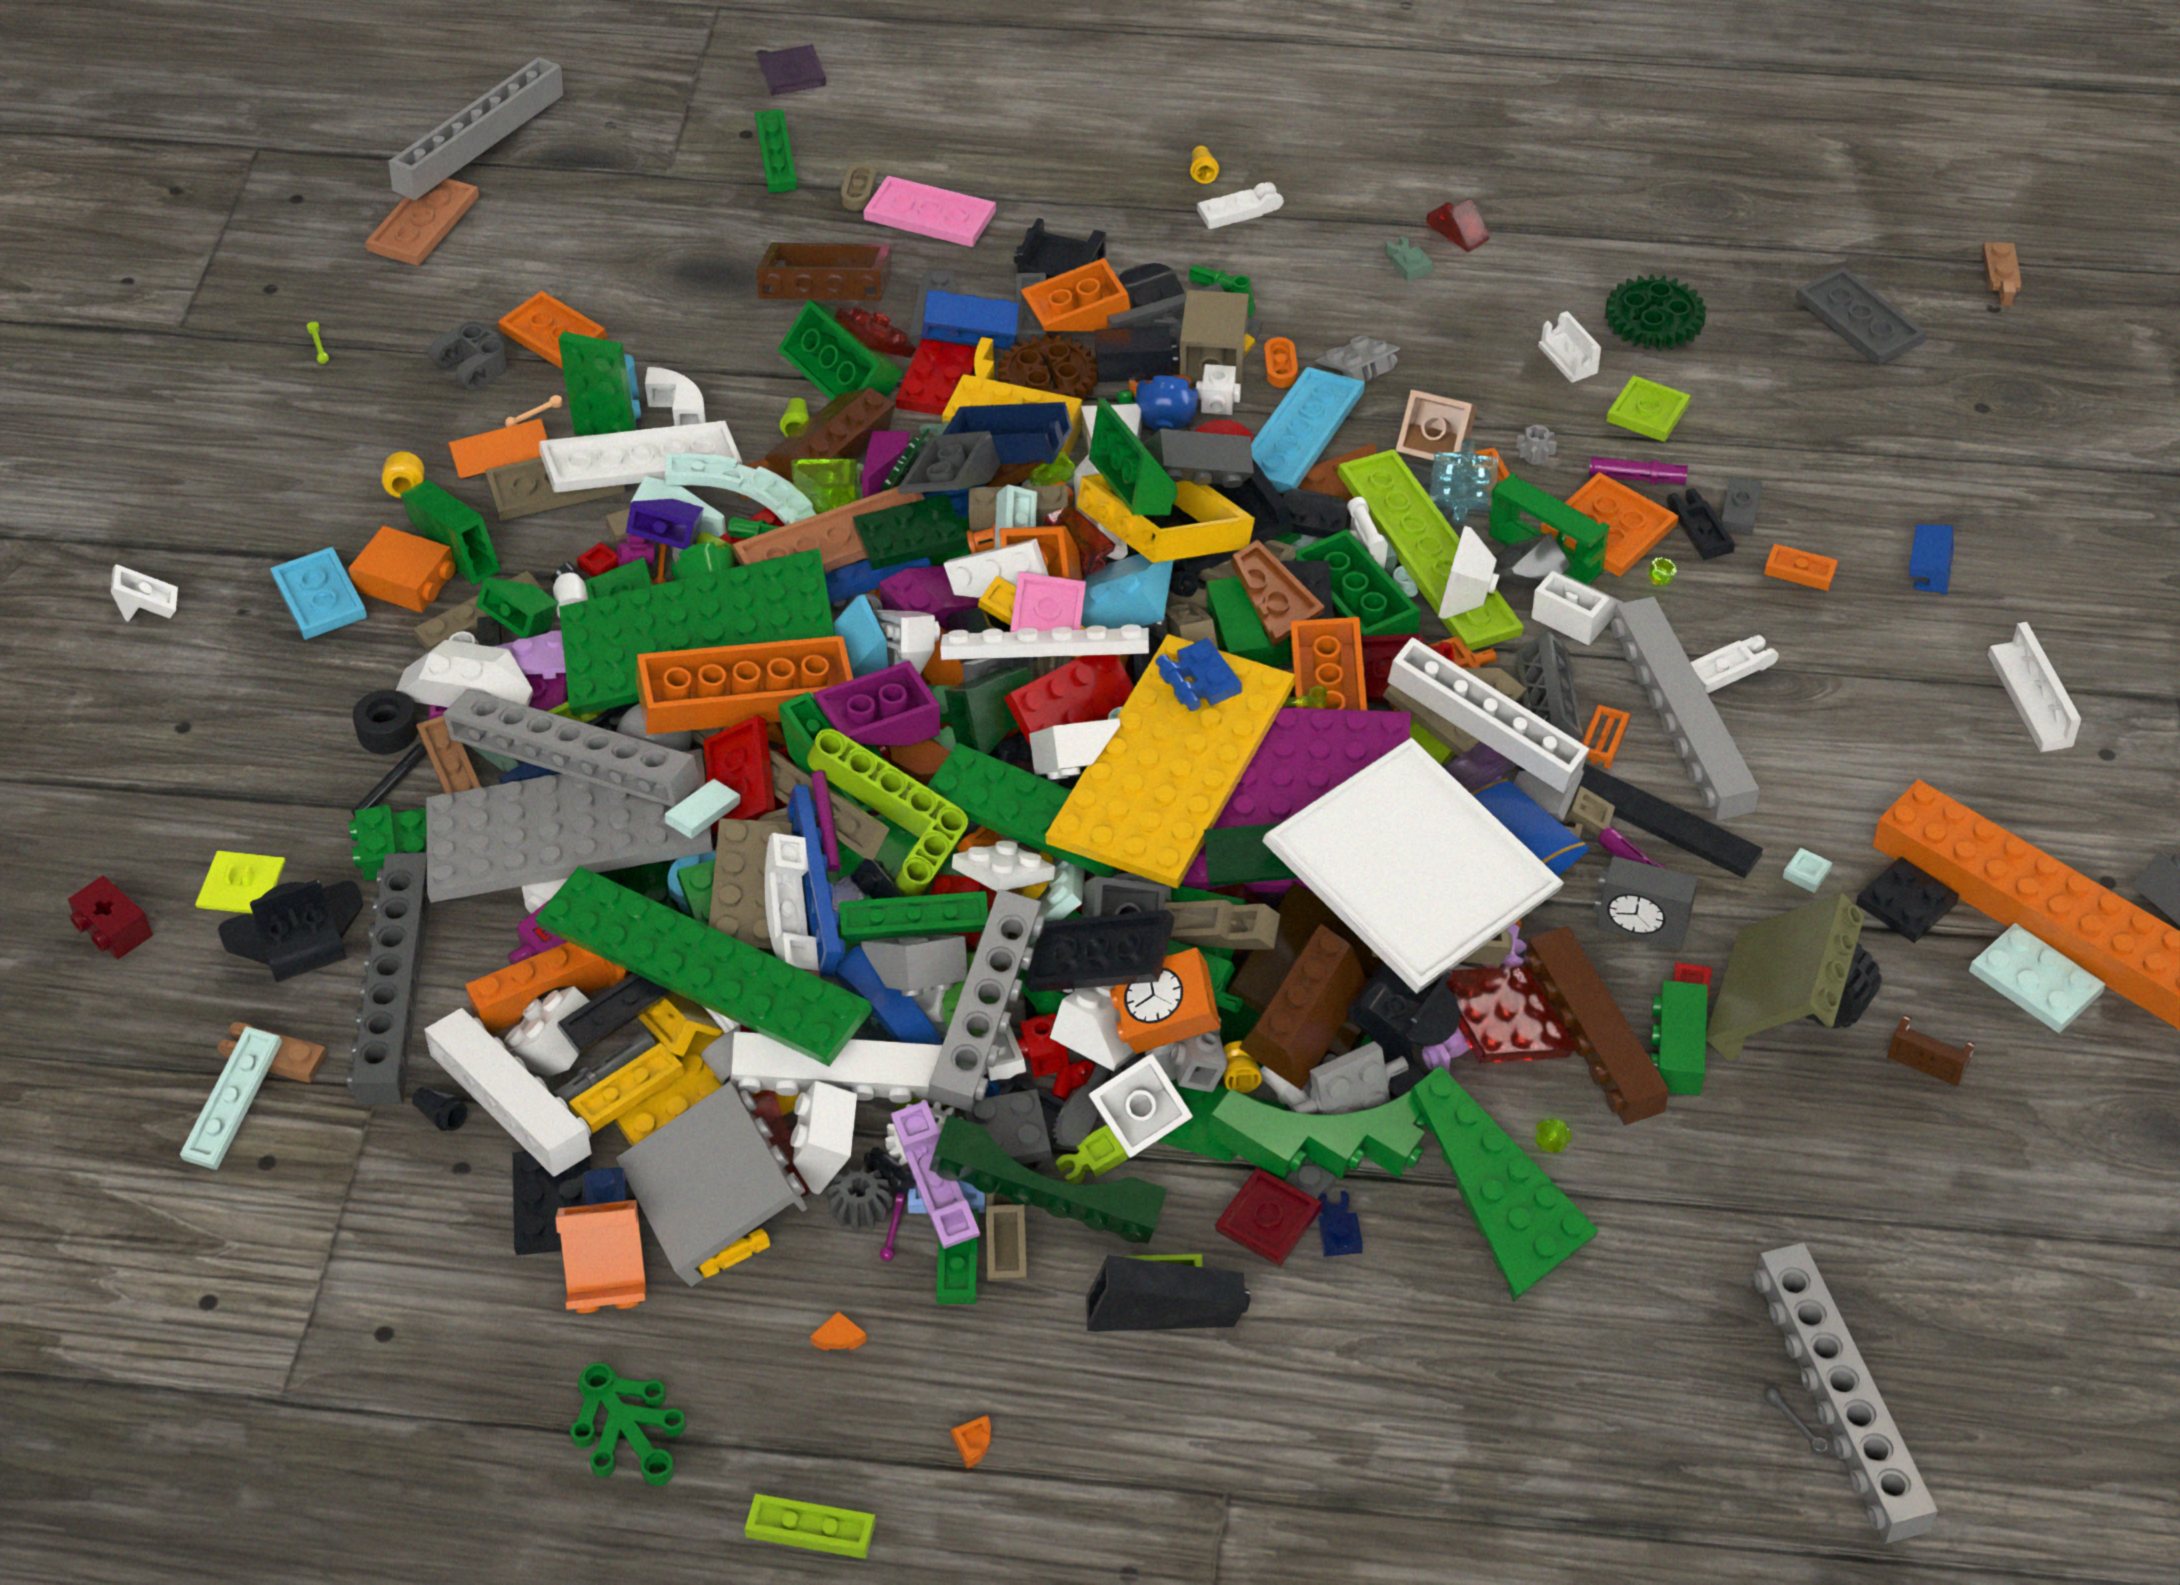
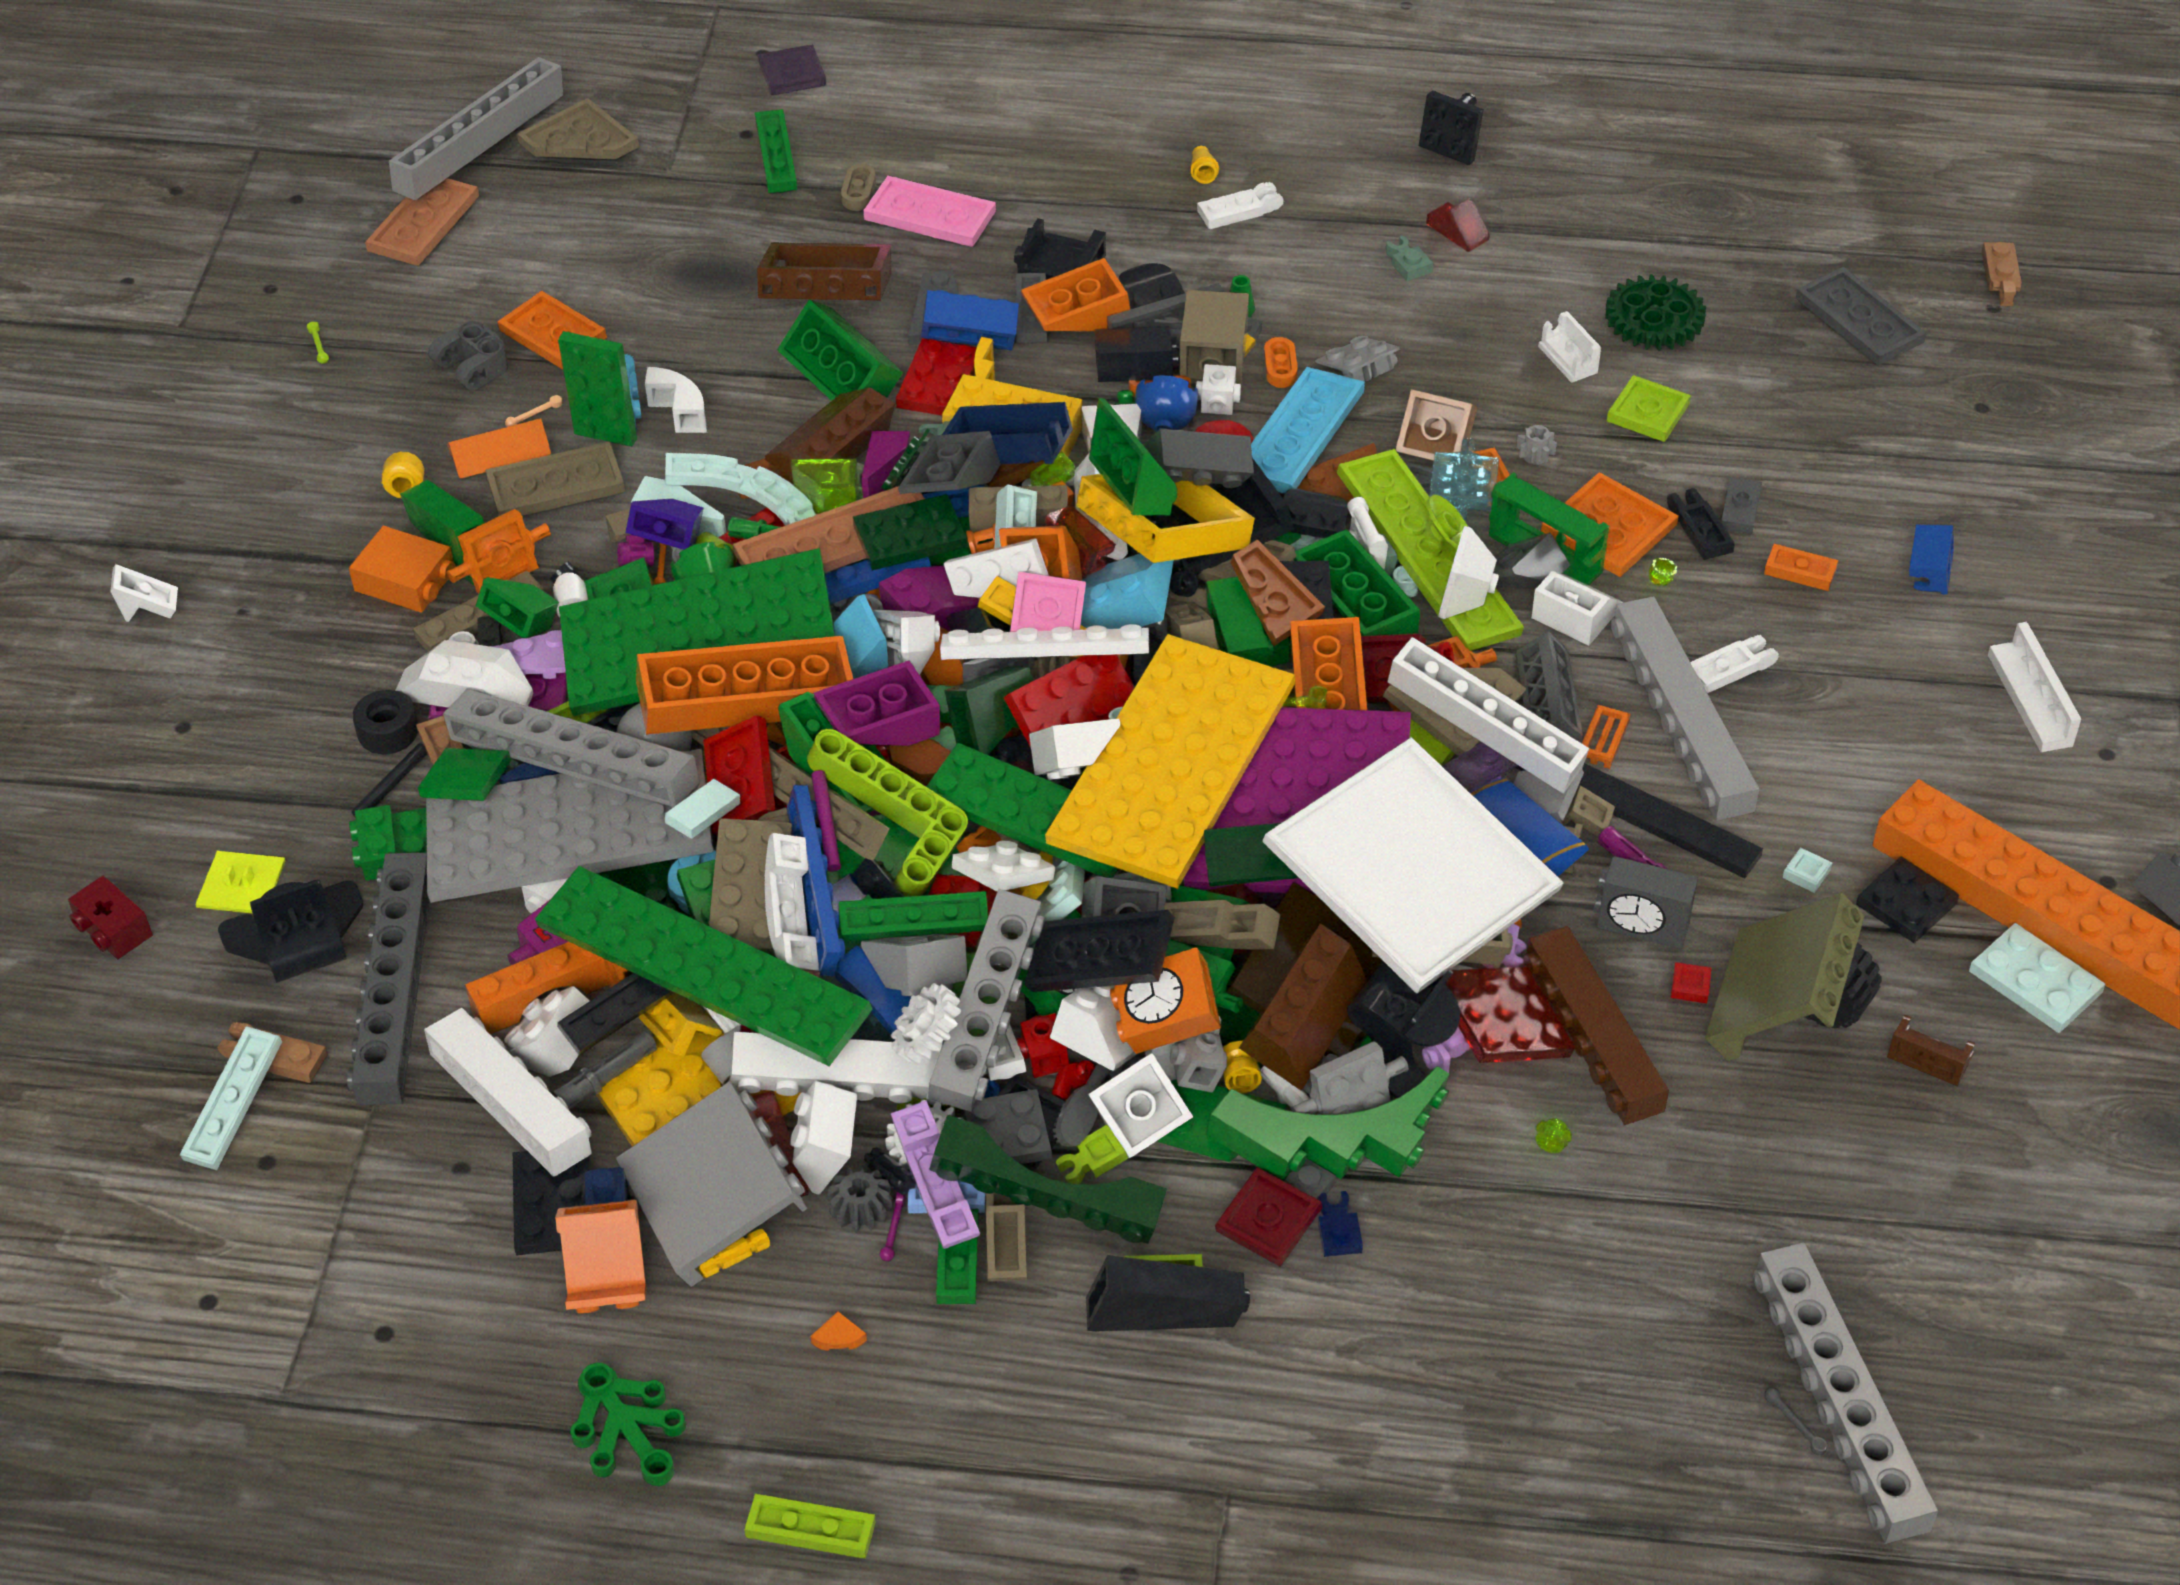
(318, 593): medium azure plate -> none
(442, 1109): black cone -> none
(464, 774): none -> green tile
(498, 549): none -> orange plate
(579, 133): none -> dark tan plate
(598, 560): red tile -> none
(627, 1087): yellow plate -> none
(628, 455): white plate -> none
(794, 416): lime cone -> none
(876, 331): clear red plate -> none
(925, 1023): none -> white gear
(972, 1440): orange tile -> none
(1066, 365): reddish brown gear -> none
(1207, 670): blue plate -> none
(1209, 277): green axle -> none
(1446, 520): none -> lime dish
(1451, 126): none -> black plate
(1507, 1194): green wing -> none
(1637, 470): magenta pin -> none
(1680, 1036): green brick -> none

